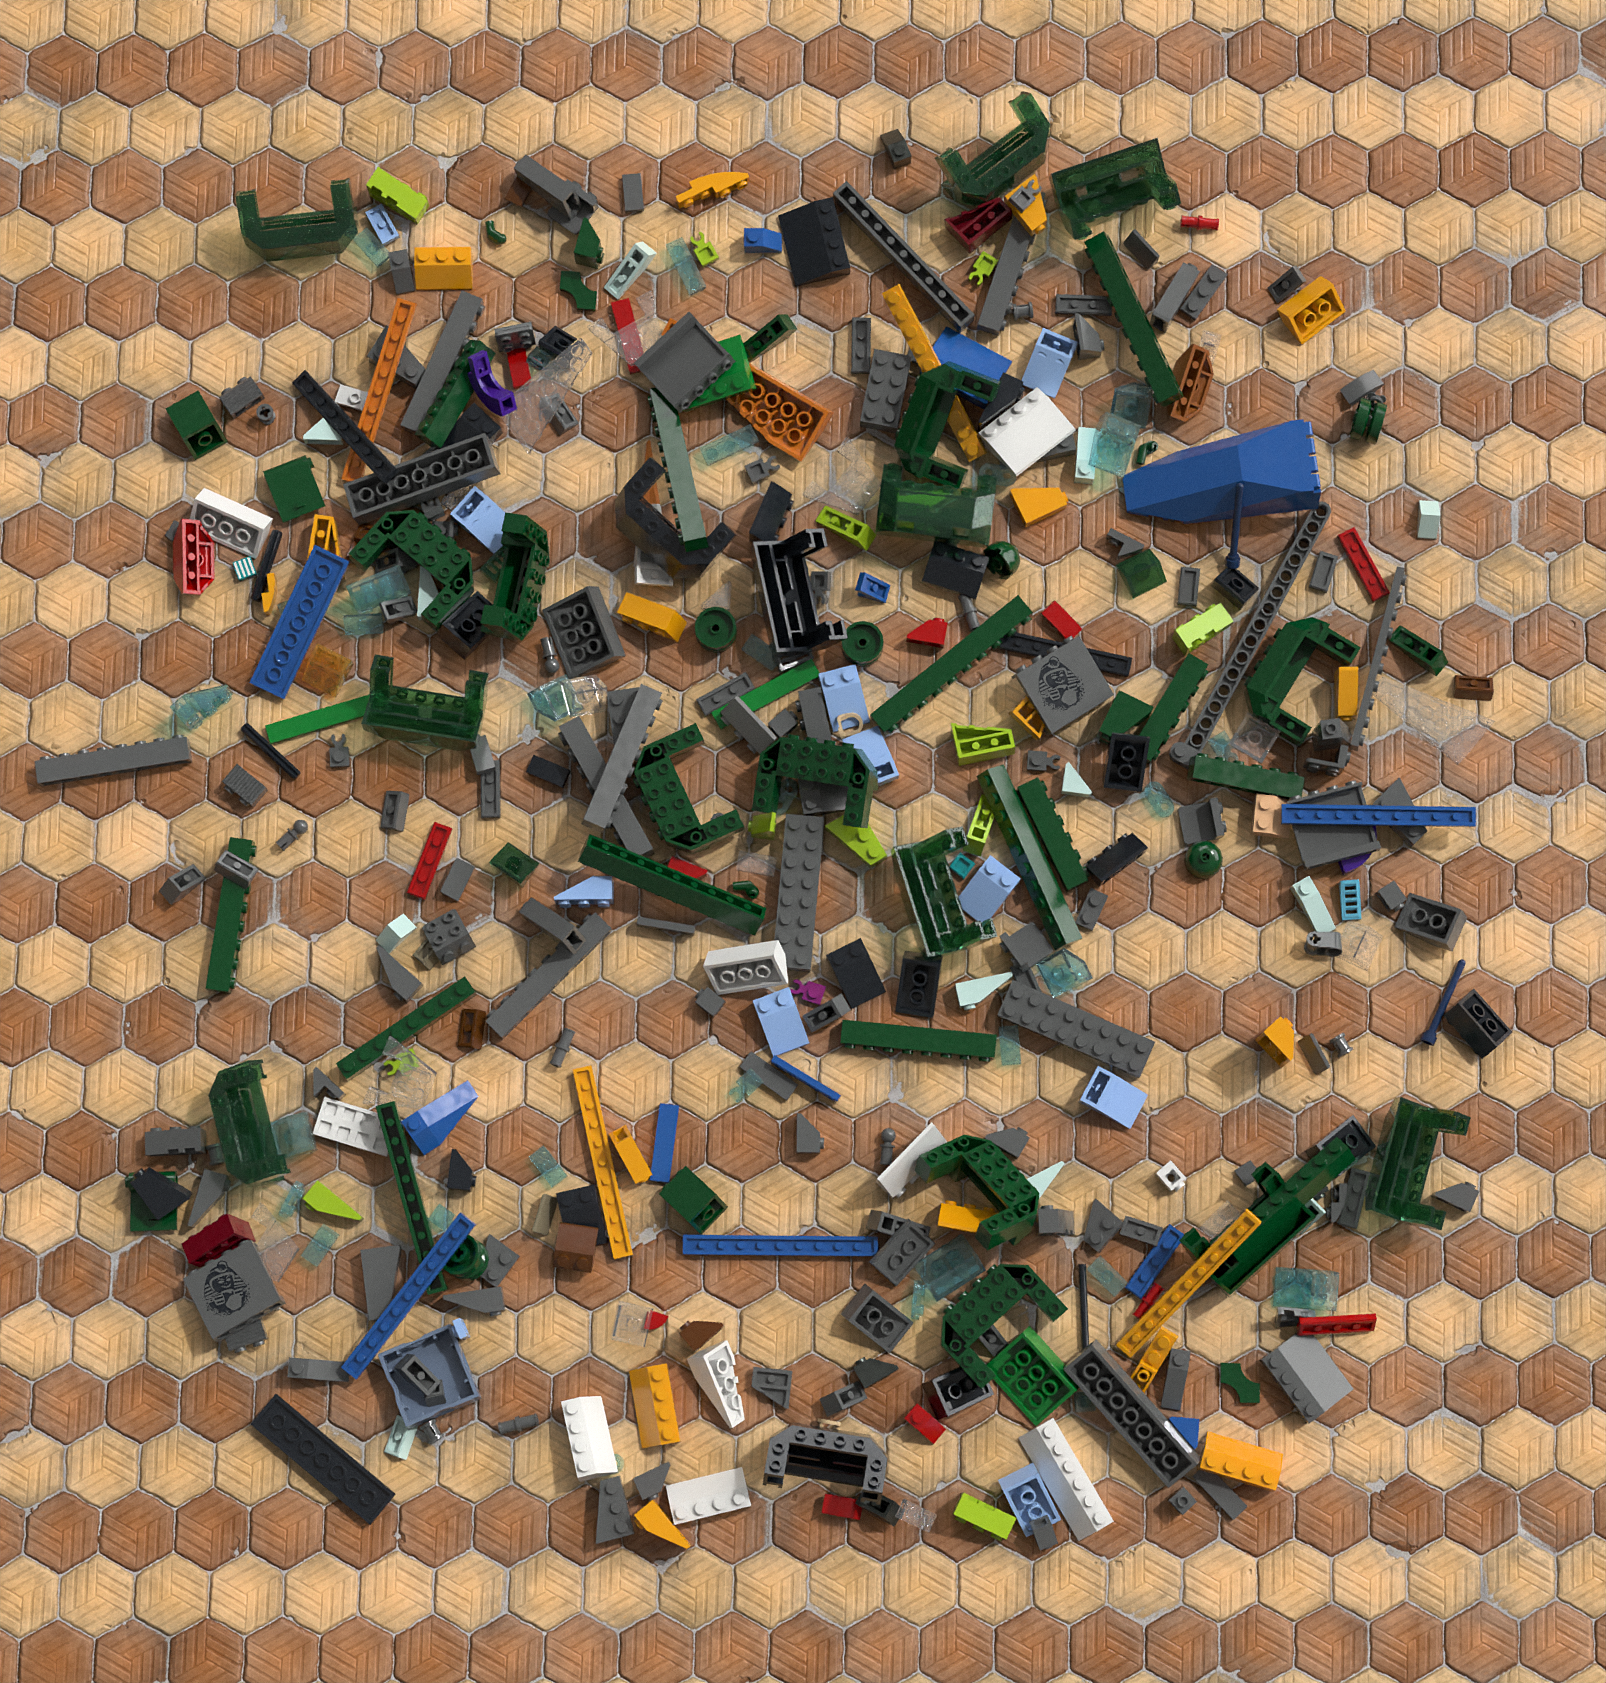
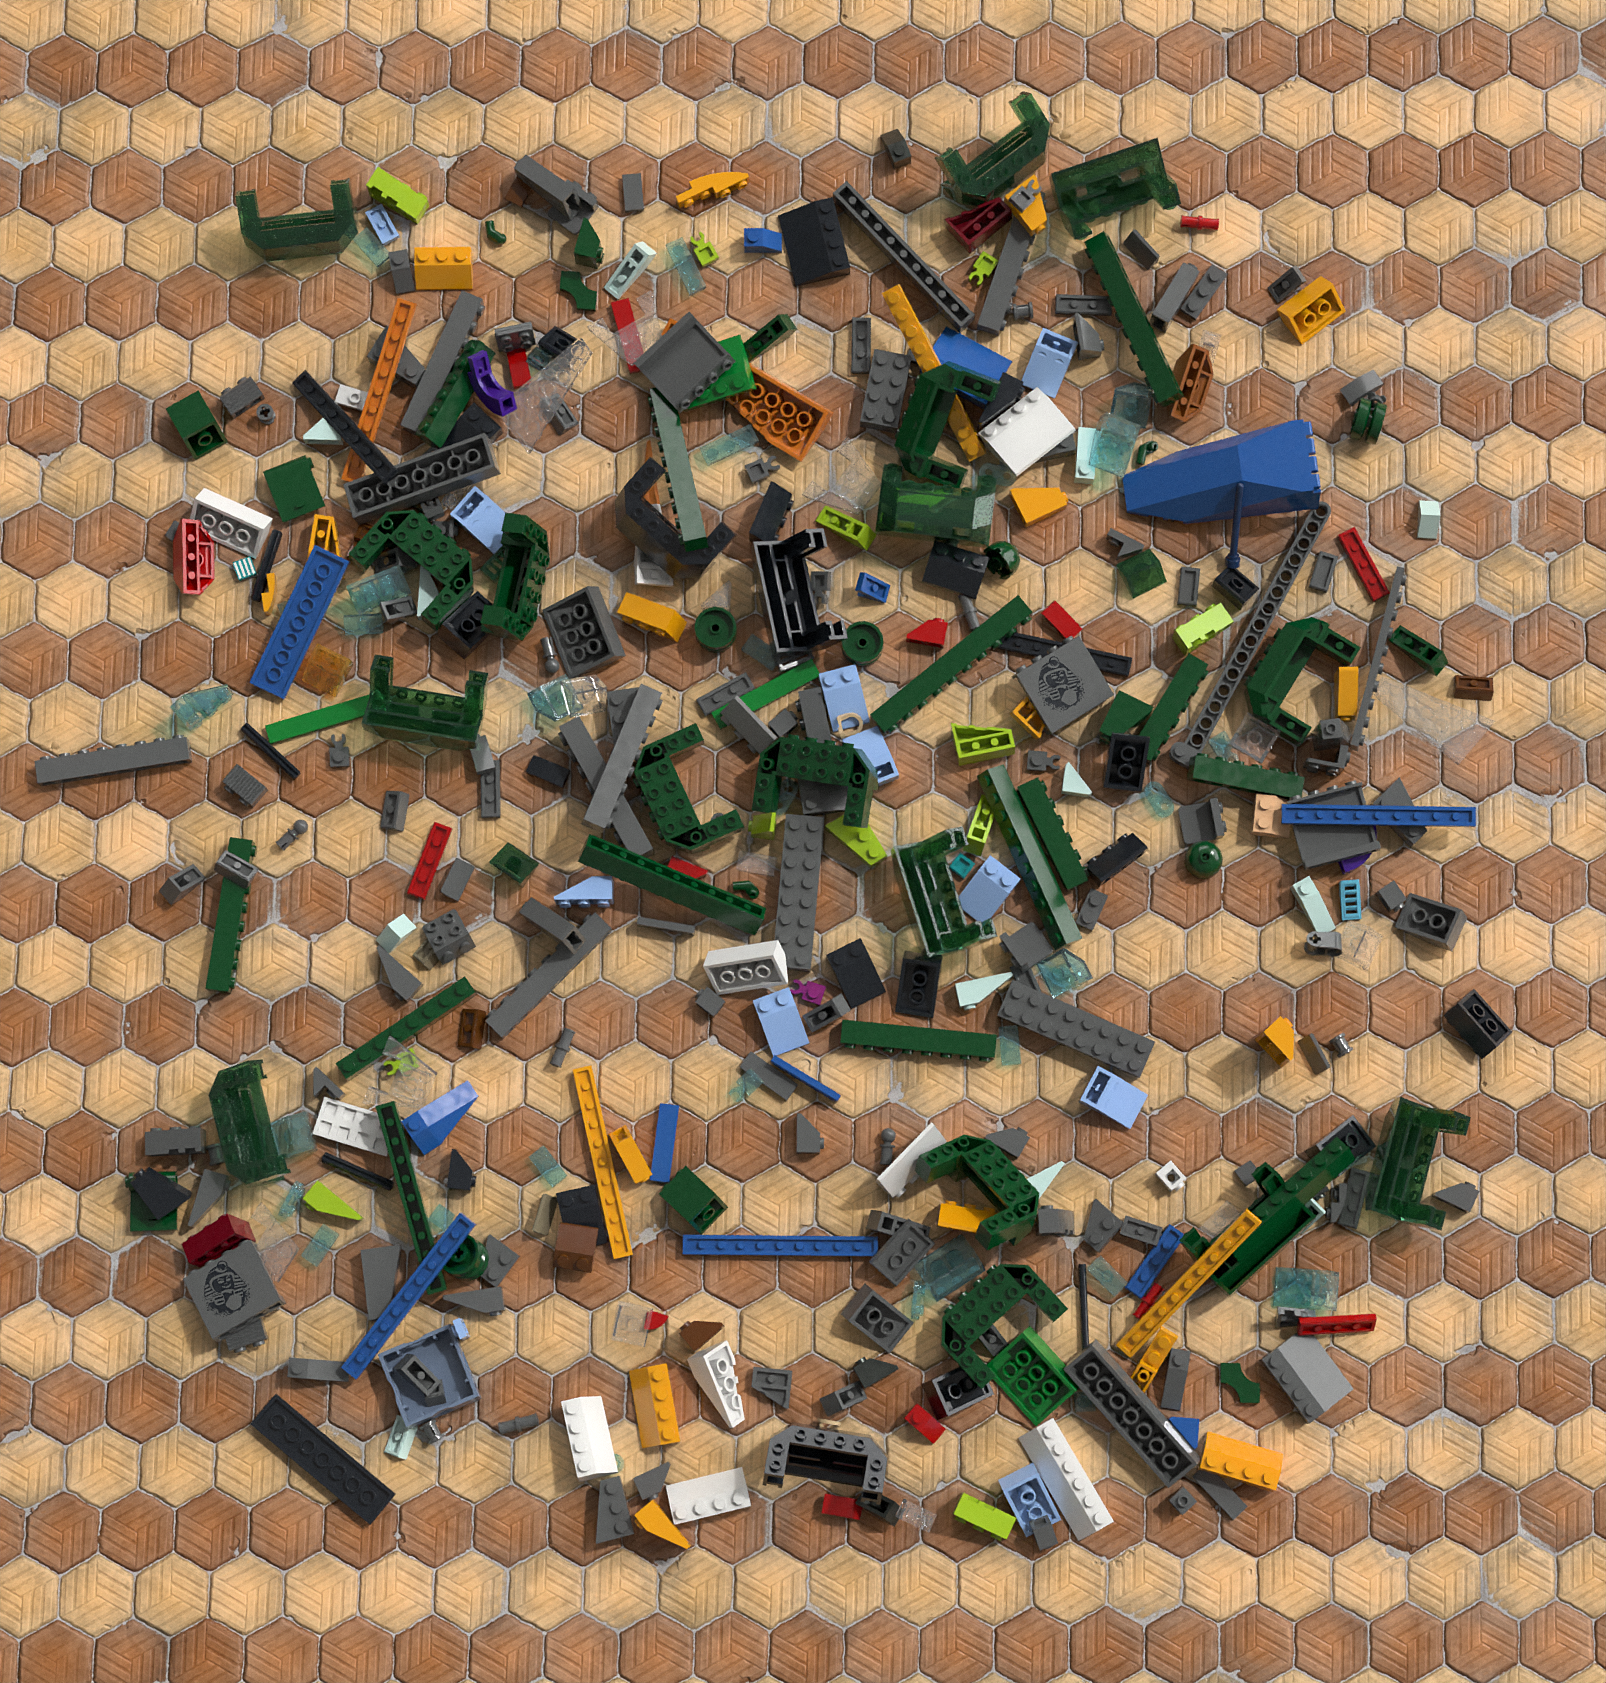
(357, 1171): none -> black axle
(1429, 1036): dark blue piece -> none

